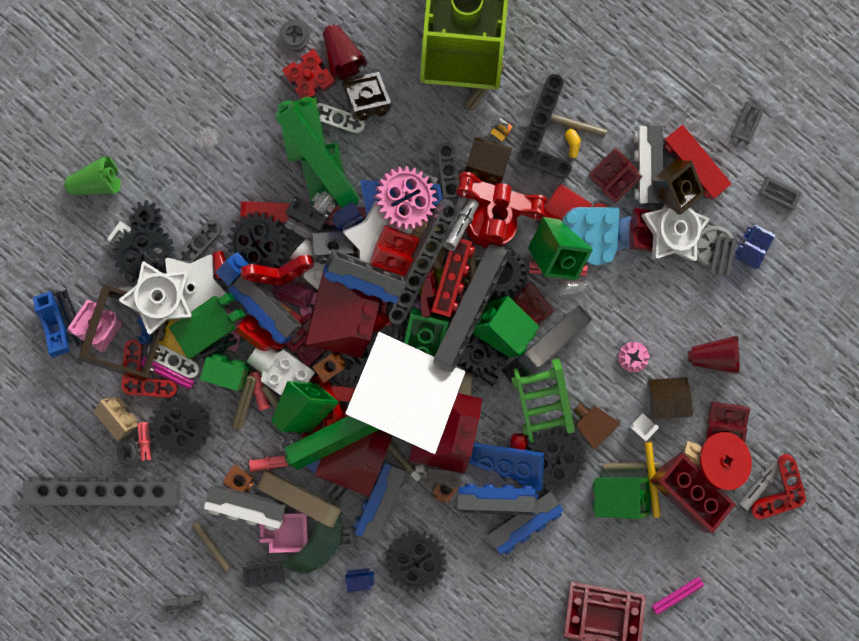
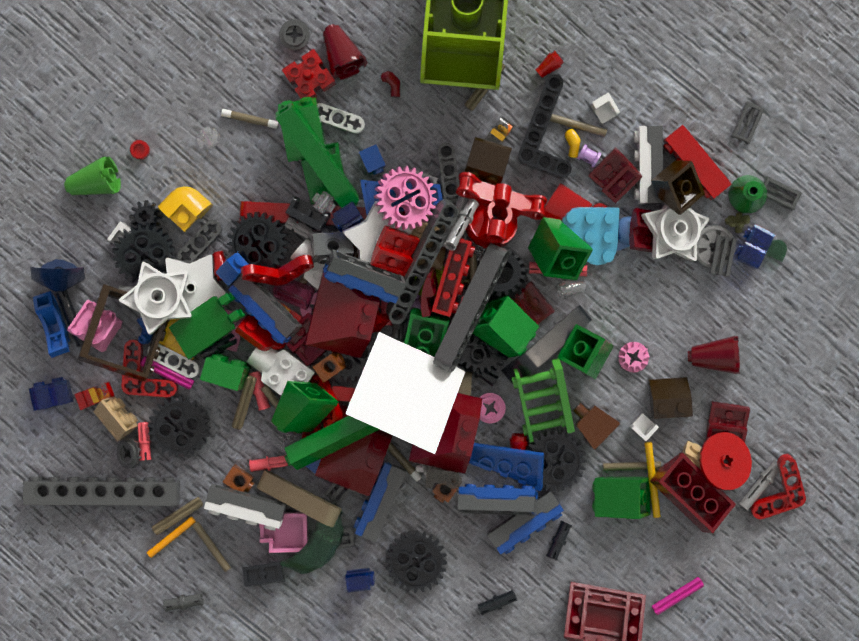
(51, 394): none -> clear blue brick
(58, 279): none -> dark blue piece
(94, 395): none -> red leg
(139, 149): none -> red tile
(172, 536): none -> light orange bar
(177, 515): none -> dark tan axle
(185, 206): none -> yellow brick
(249, 118): none -> dark tan bar
(366, 96): dark brown plate -> none
(373, 160): none -> blue brick
(393, 81): none -> dark red arm
(497, 602): none -> black pin
(499, 406): none -> bright pink gear
(549, 64): none -> red cone
(558, 540): none -> black pin
(585, 351): none -> green slope
(589, 156): none -> lavender bush
(605, 108): none -> white panel
(738, 221): none -> olive plant
(740, 195): none -> green cone
(777, 250): none -> clear green tile

